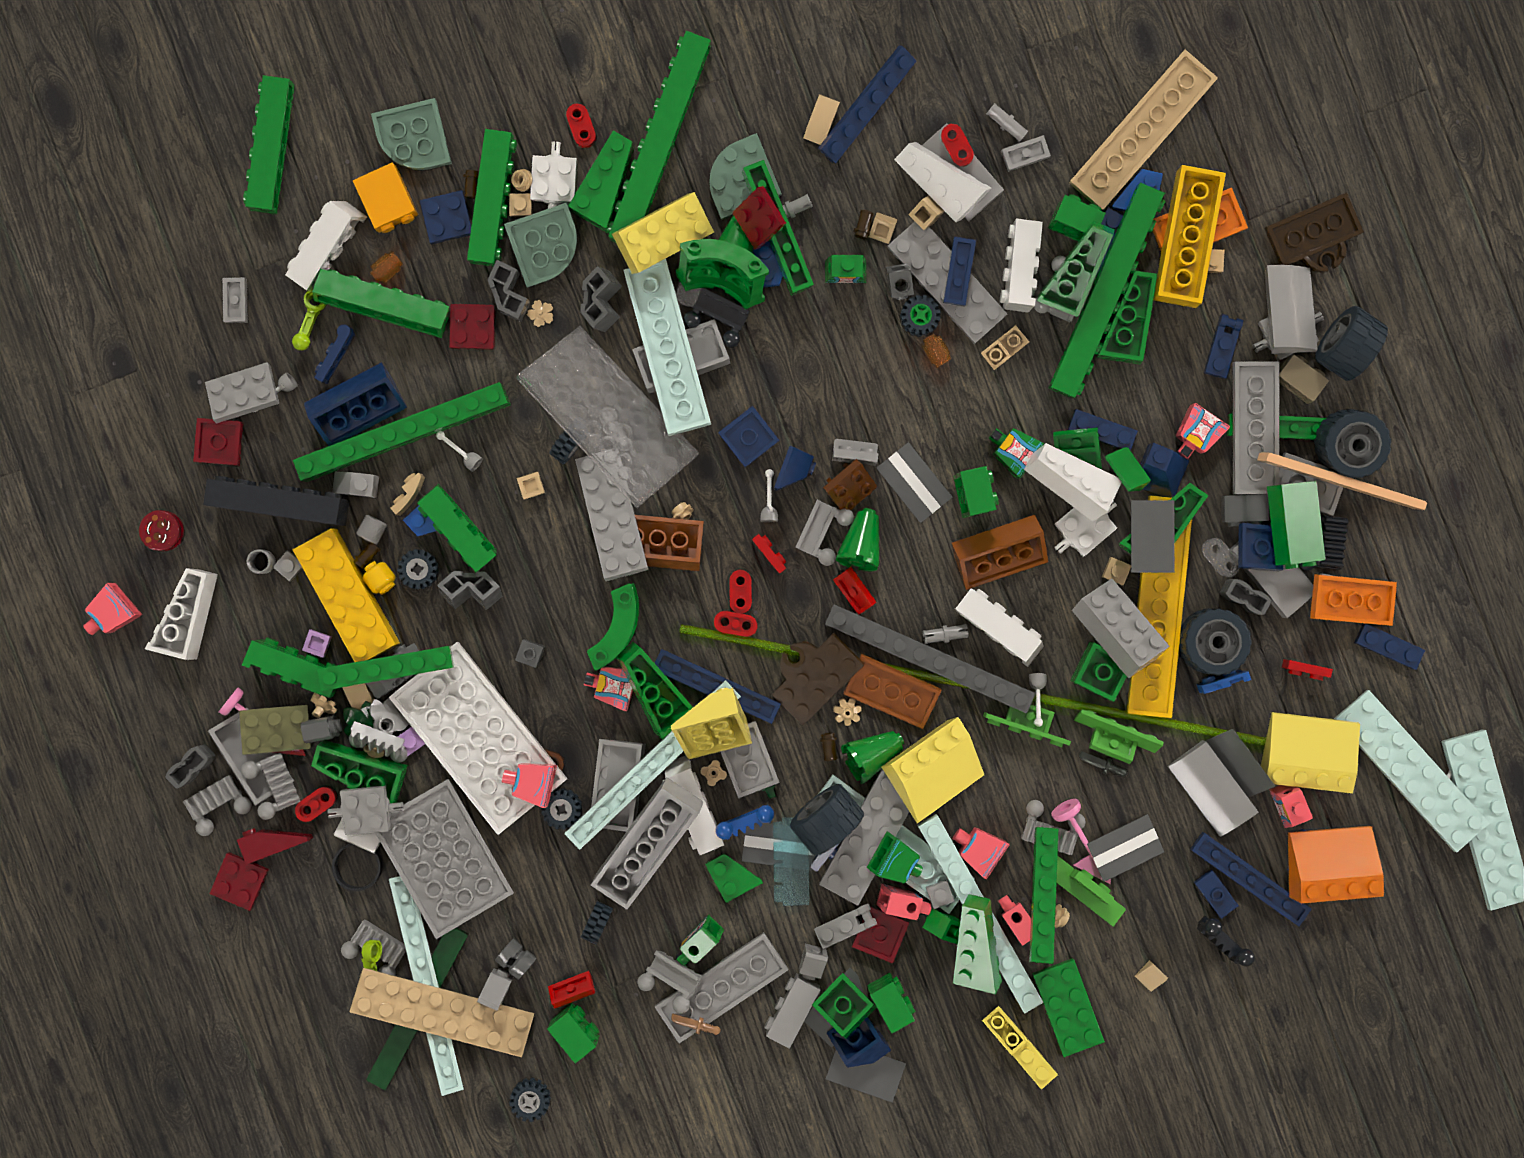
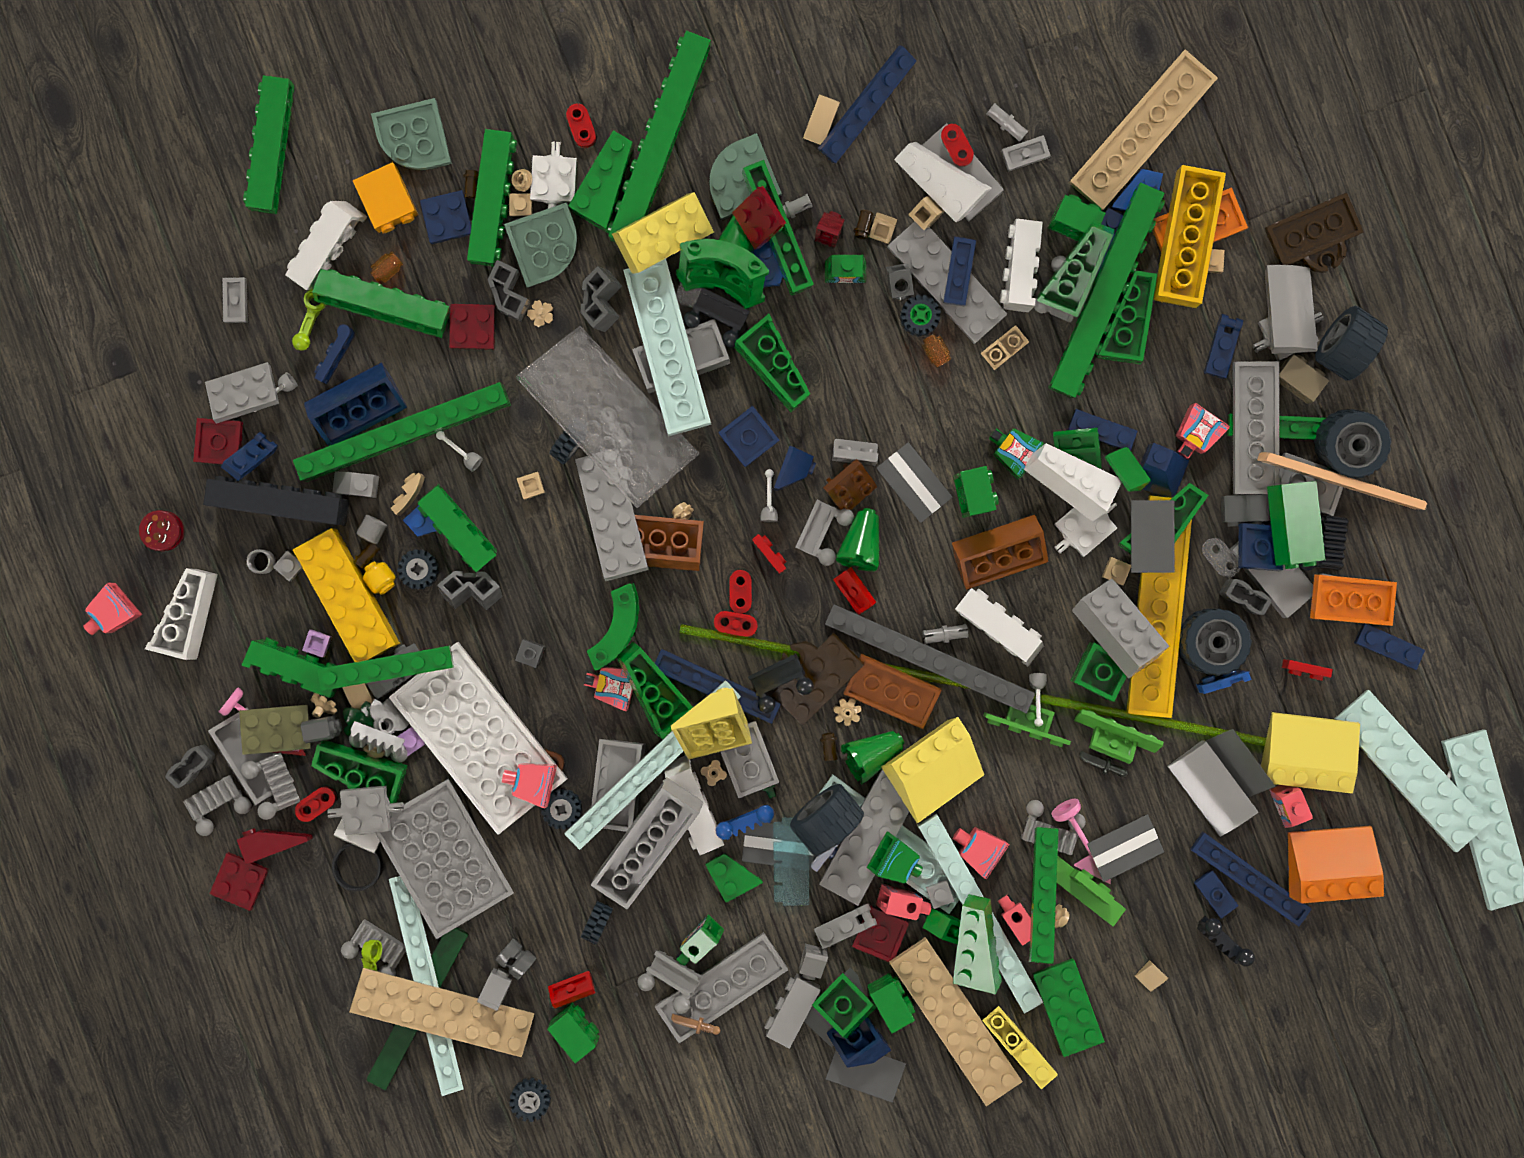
(249, 456): none -> dark blue plate
(773, 363): none -> green wedge
(776, 676): none -> black gear
(829, 229): none -> dark red slope
(955, 1021): none -> tan plate

